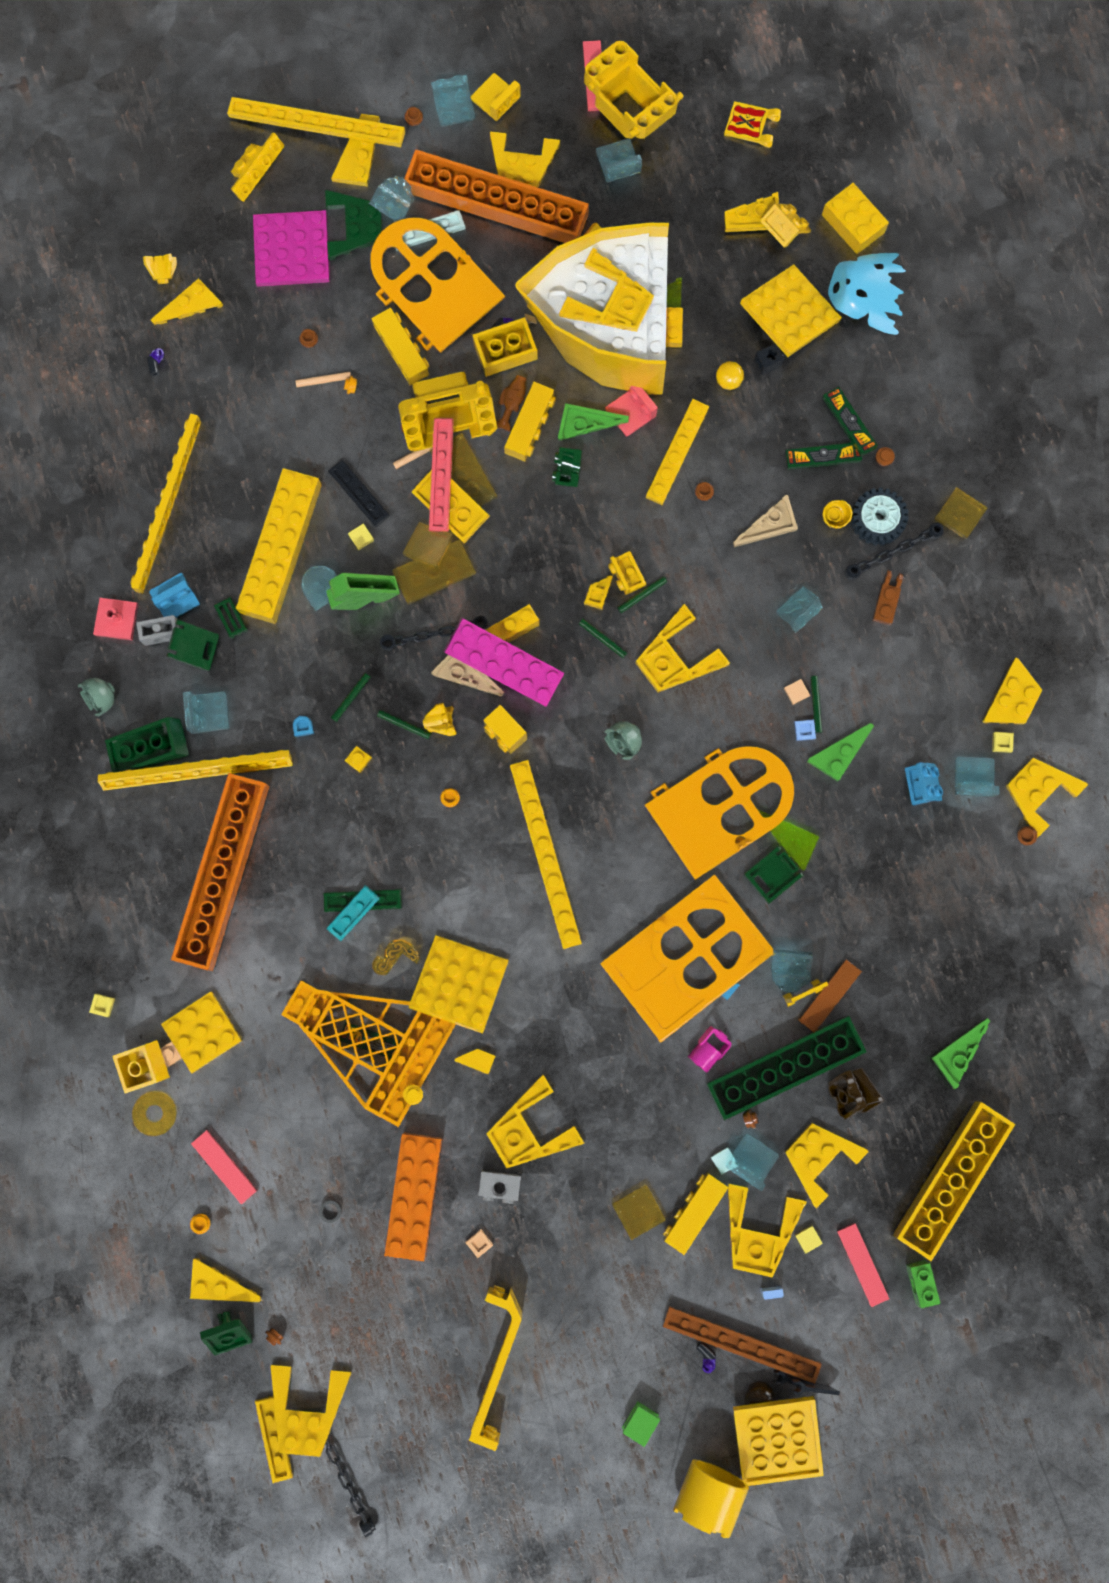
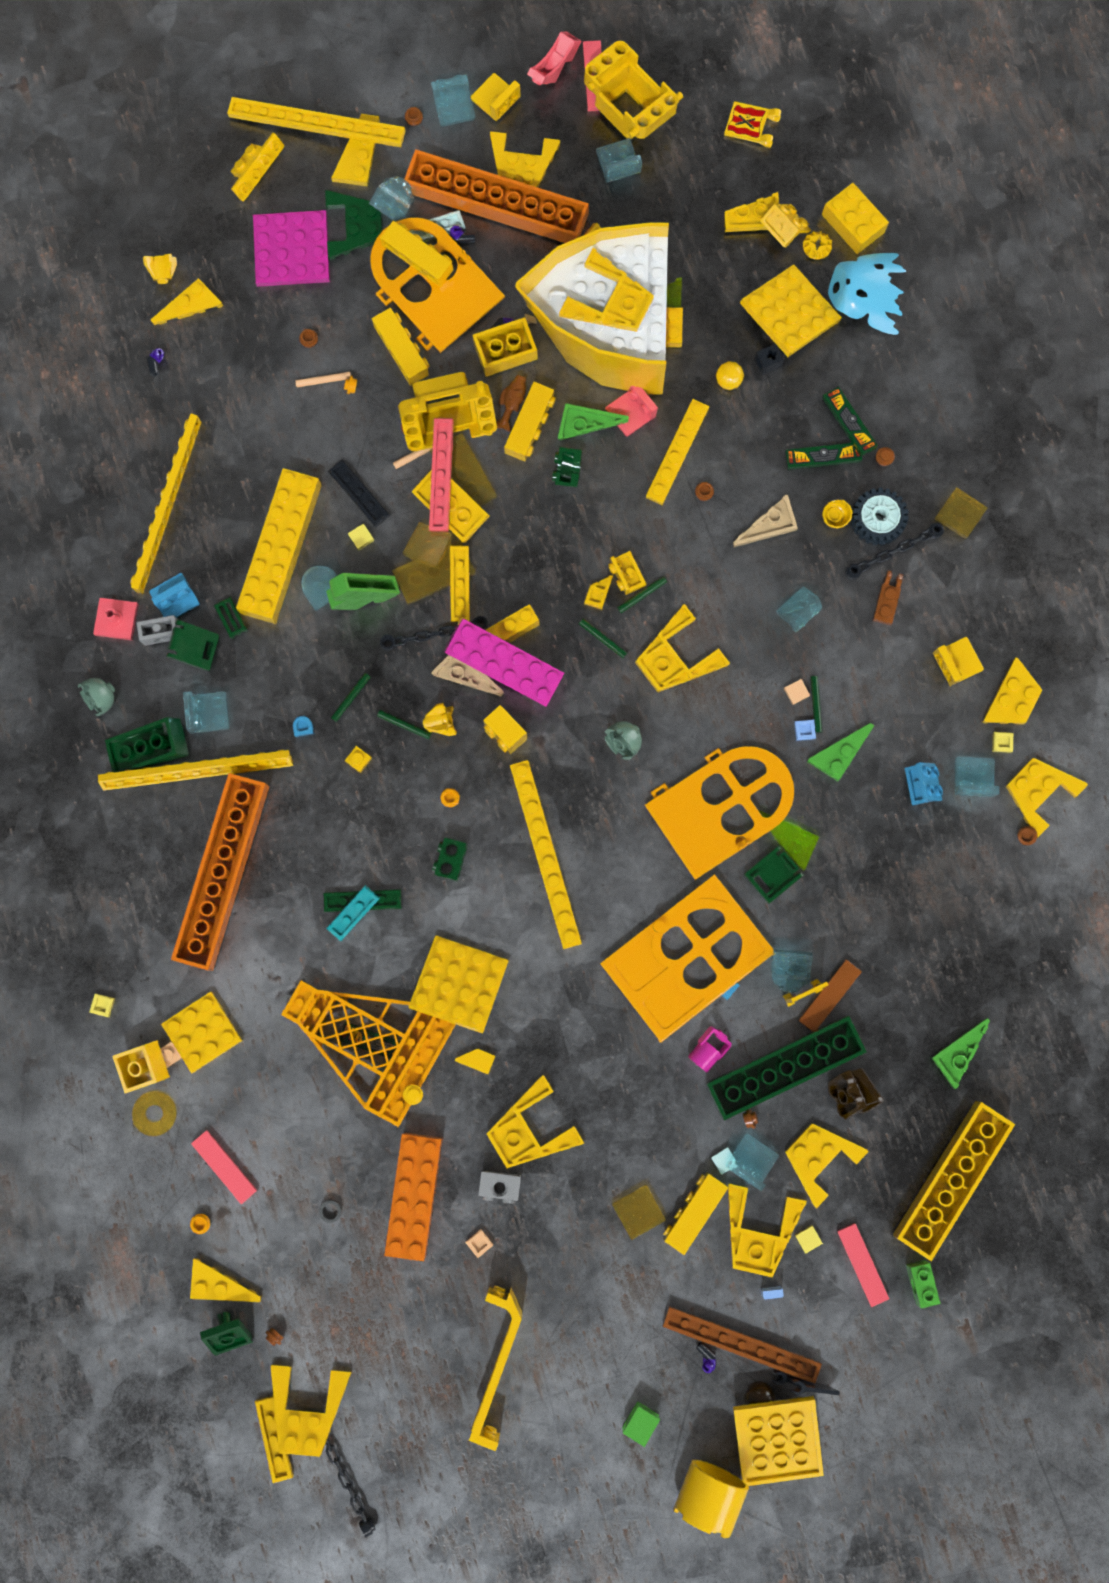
(392, 954): clear yellow animal -> none
(417, 253): none -> yellow brick
(455, 860): none -> dark green brick
(459, 583): none -> yellow tile
(460, 236): none -> arm
(551, 65): none -> coral arch
(810, 248): none -> yellow gear
(958, 661): none -> yellow bracket

